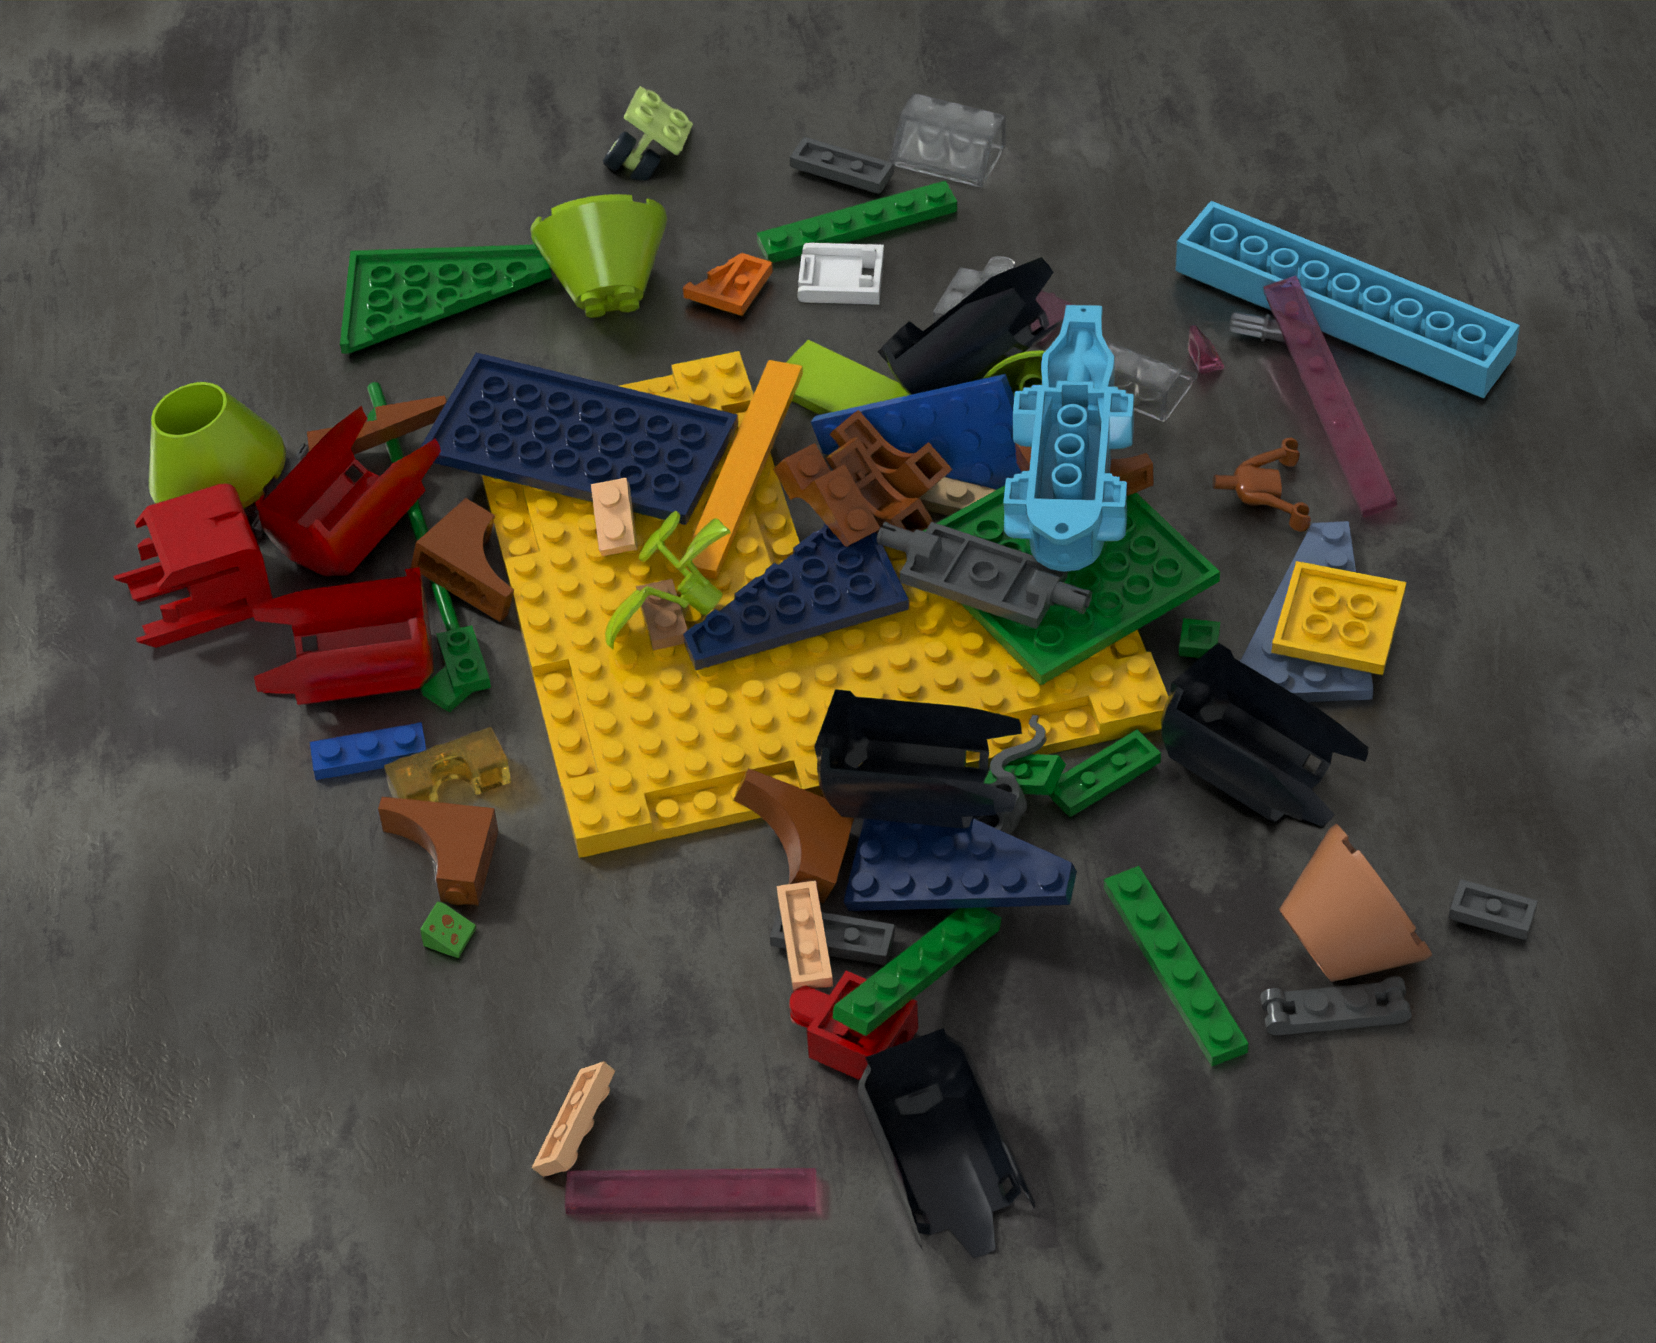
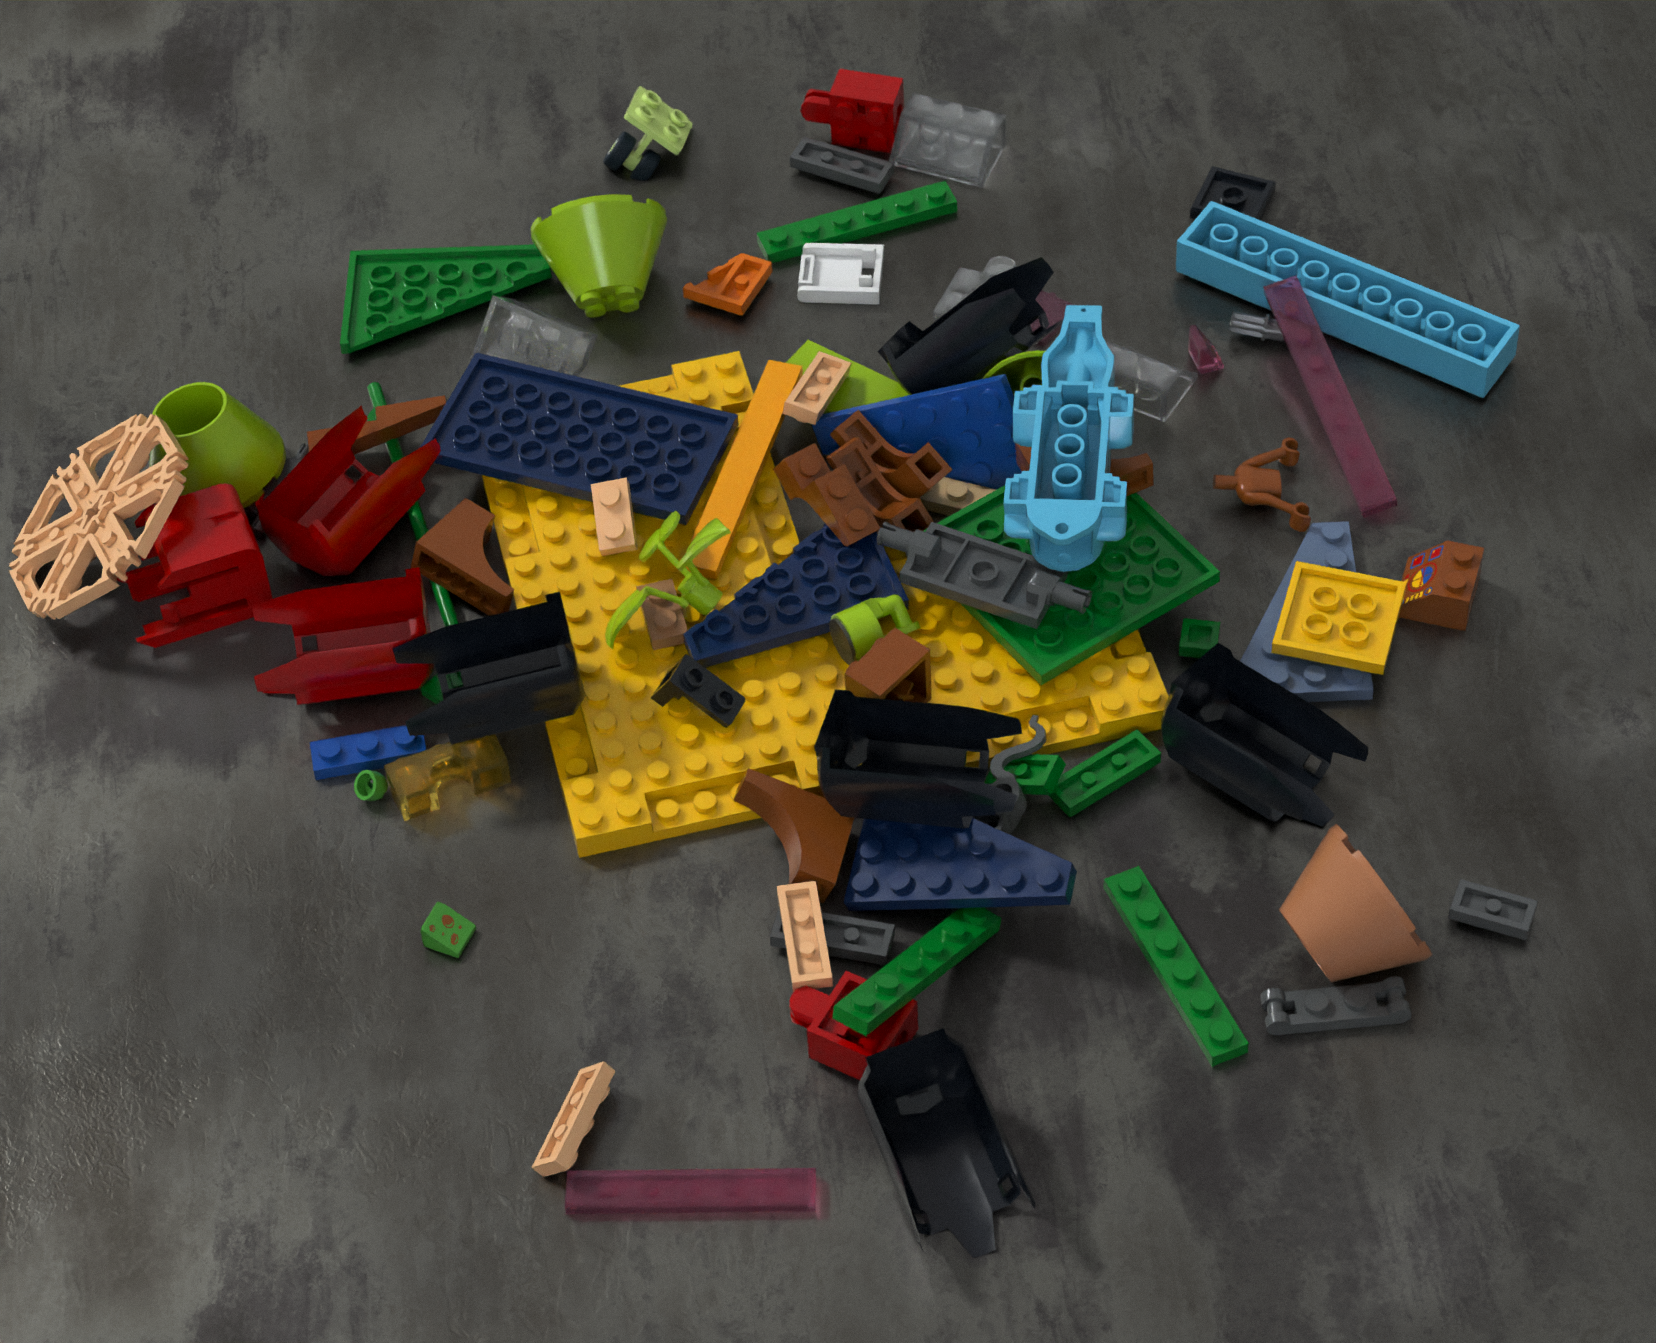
(98, 516): none -> light nougat plate
(370, 791): none -> bright green hinge
(454, 835): dark orange arch -> none
(512, 667): none -> black piece
(533, 337): none -> clear slope
(701, 688): none -> black bracket
(816, 388): none -> light nougat plate
(858, 626): none -> lime piece
(859, 108): none -> red brick
(892, 670): none -> dark orange brick
(1236, 191): none -> black tile
(1442, 584): none -> dark orange slope

